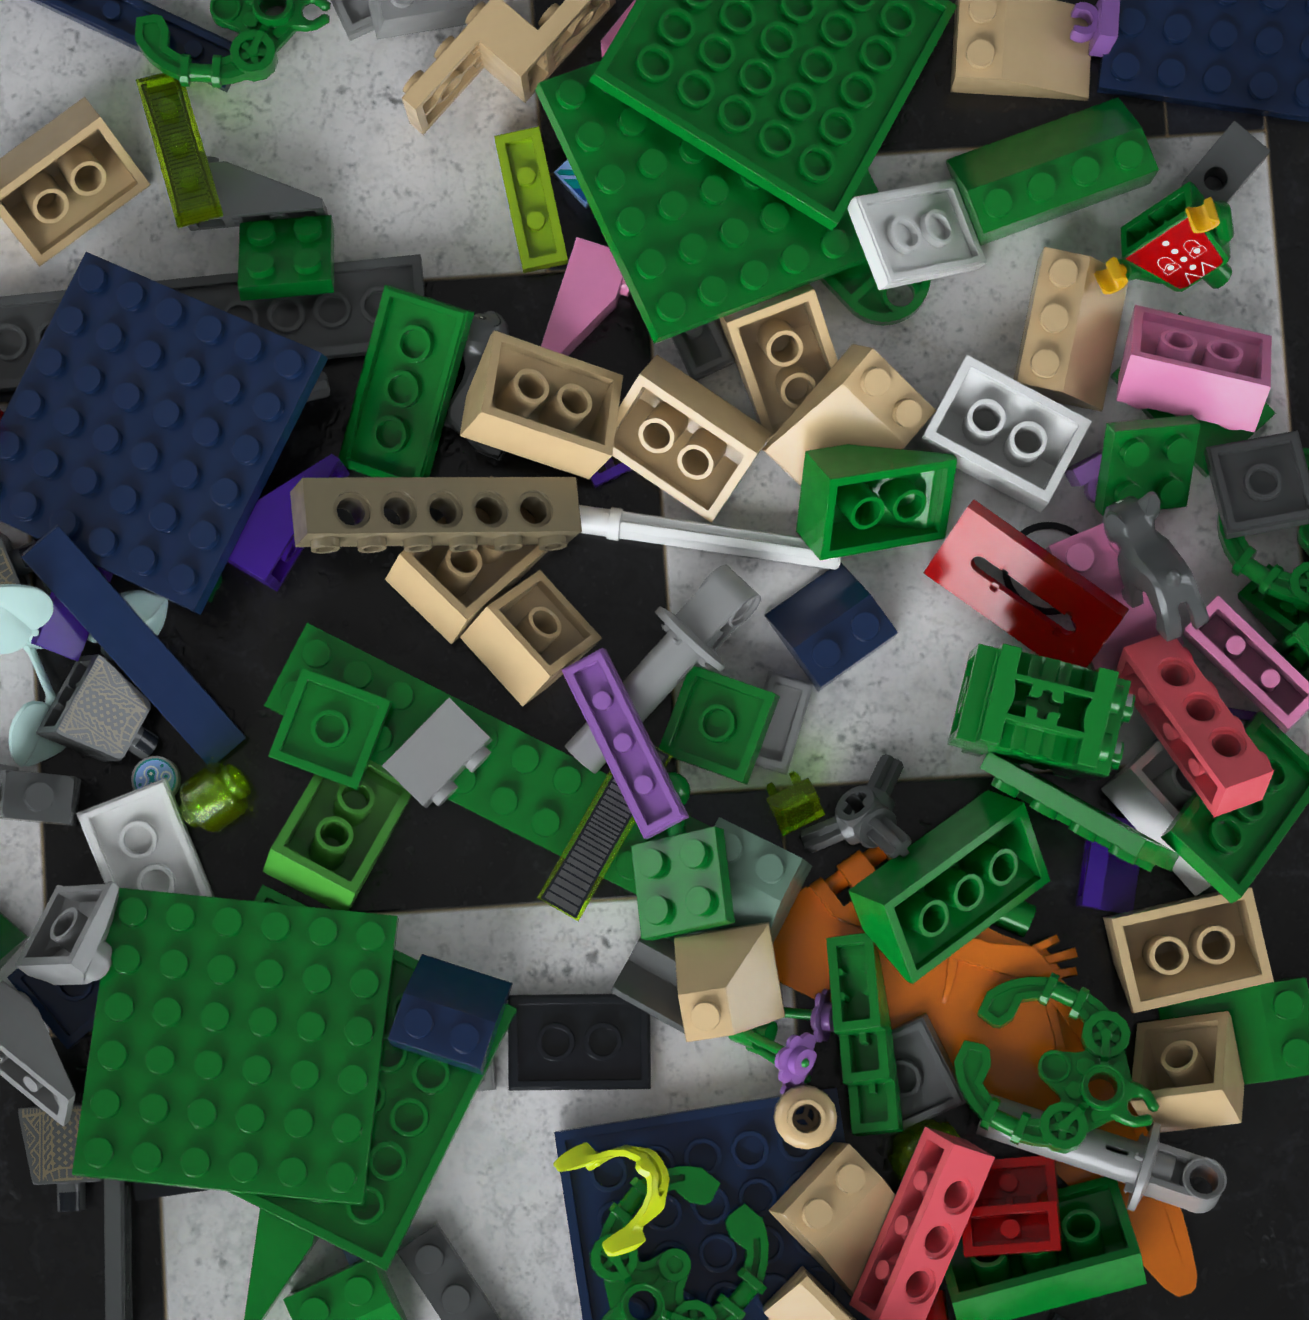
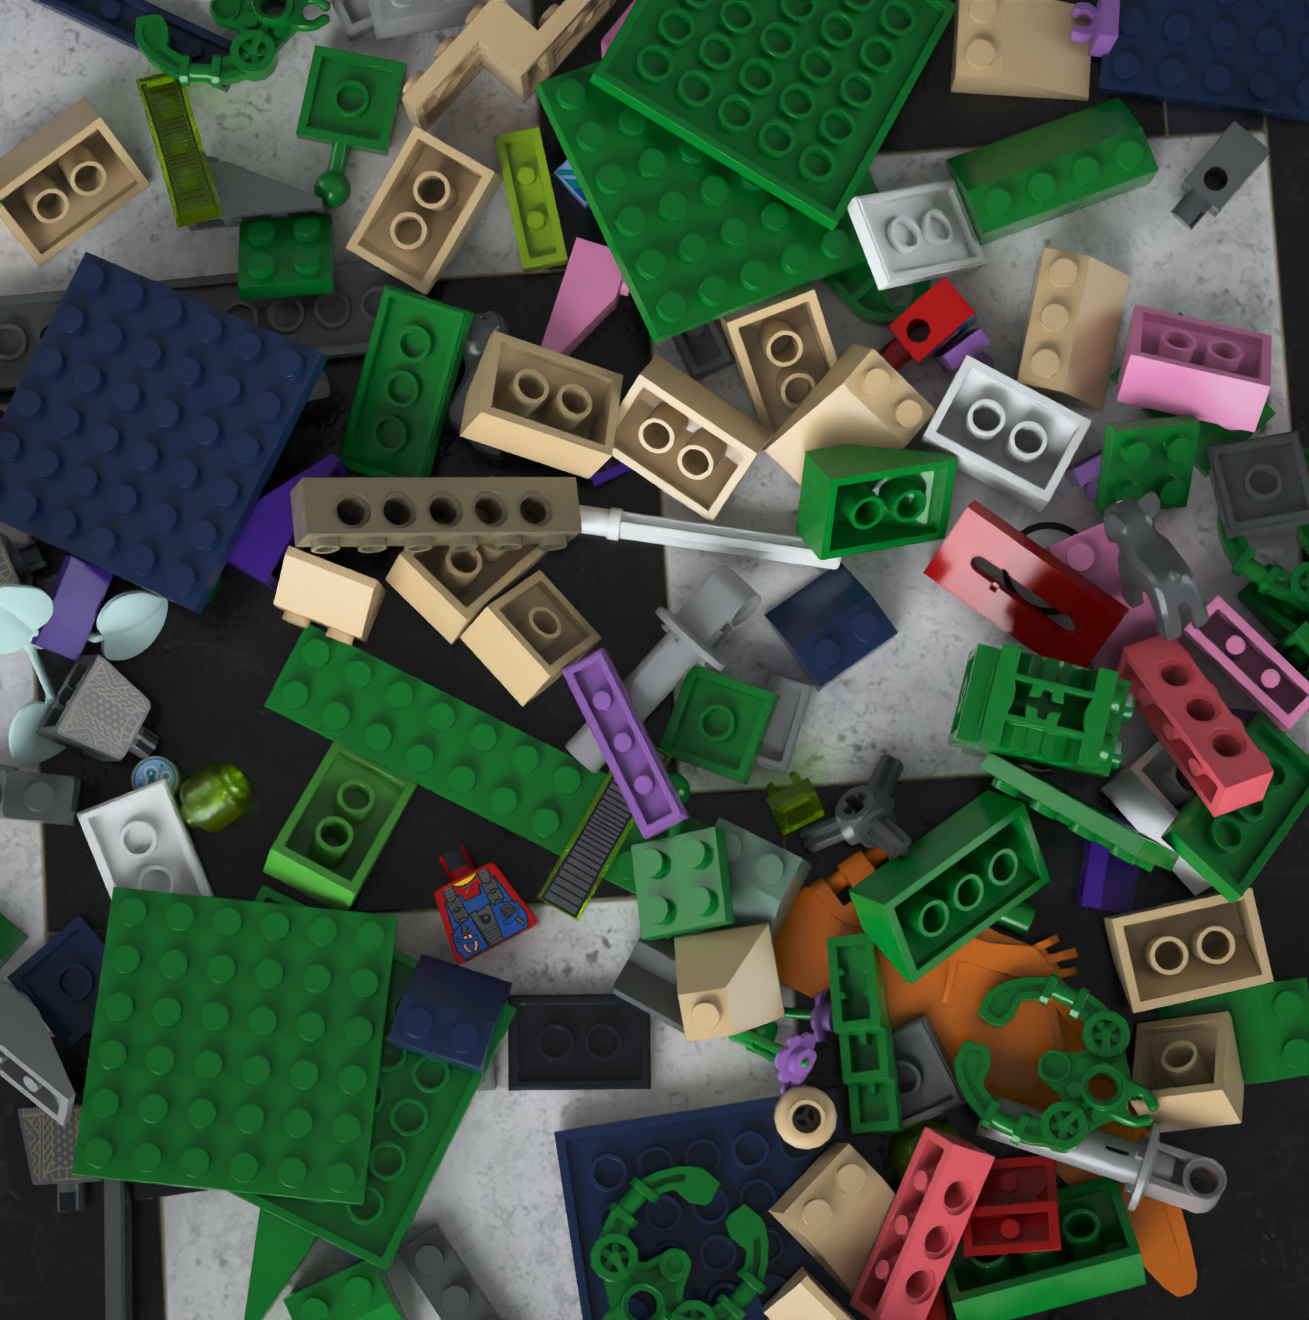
(71, 936): light grey slope -> none
(133, 645): dark blue tile -> none
(327, 595): none -> tan slope
(330, 729): green plate -> none
(349, 105): none -> green plate
(423, 210): none -> tan slope
(439, 754): light grey brick -> none
(479, 906): none -> torso
(648, 1165): neon yellow helmet -> none
(942, 312): none -> red torso
(968, 344): none -> medium lavender tile
(1174, 244): torso -> none

